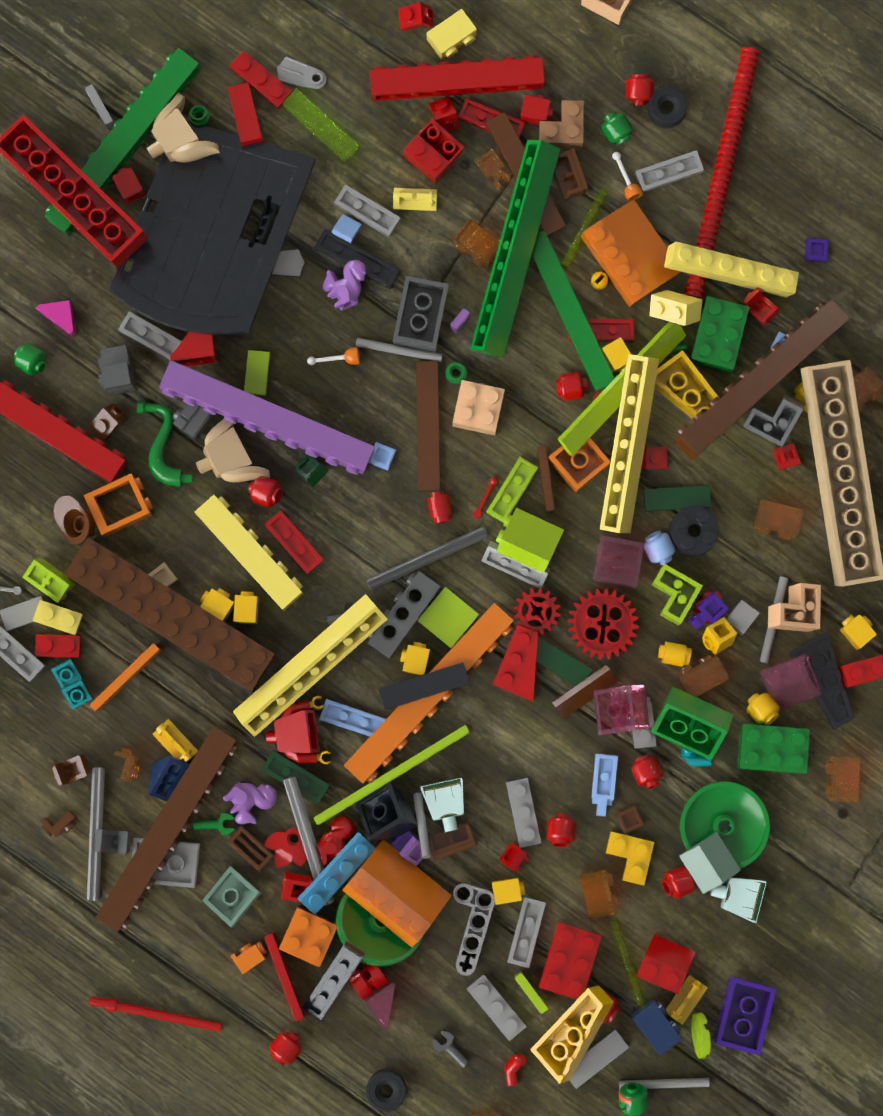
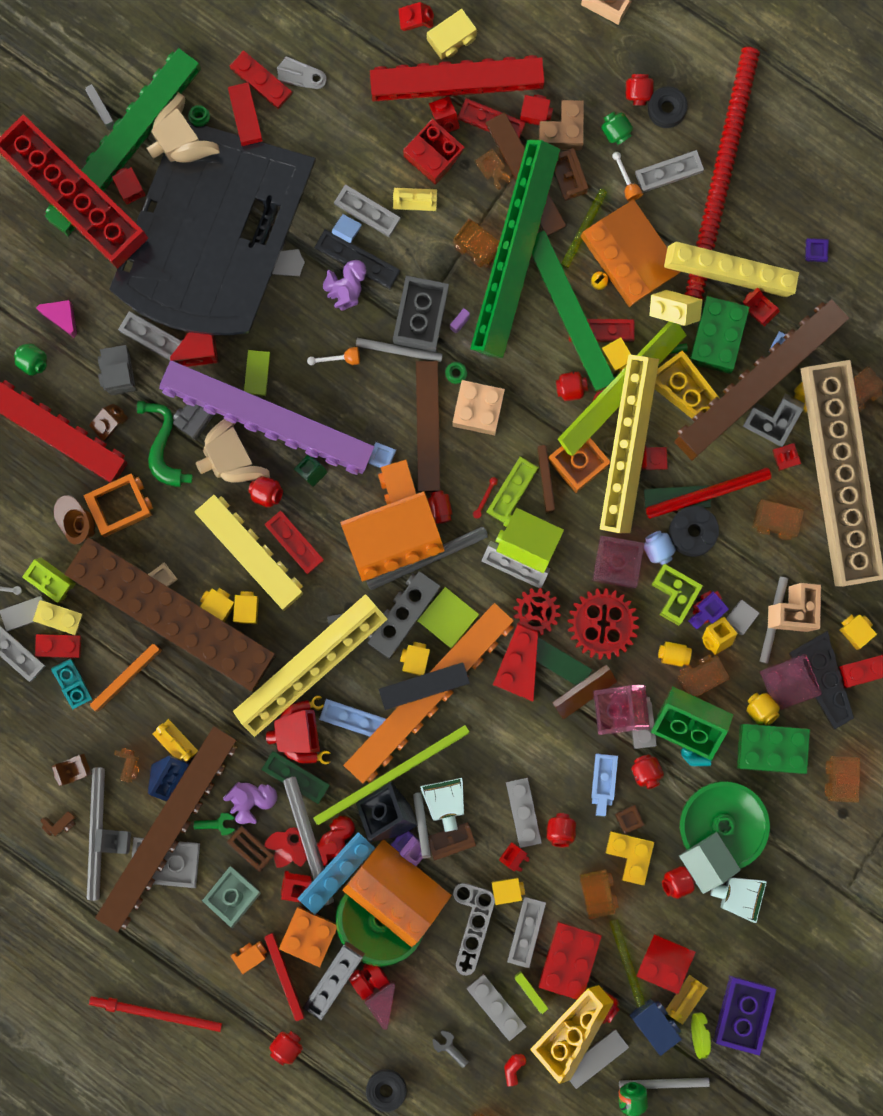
(320, 125): clear neon green tile -> none
(392, 536): none -> orange slope
(397, 481): none -> orange brick
(708, 493): none -> red axle

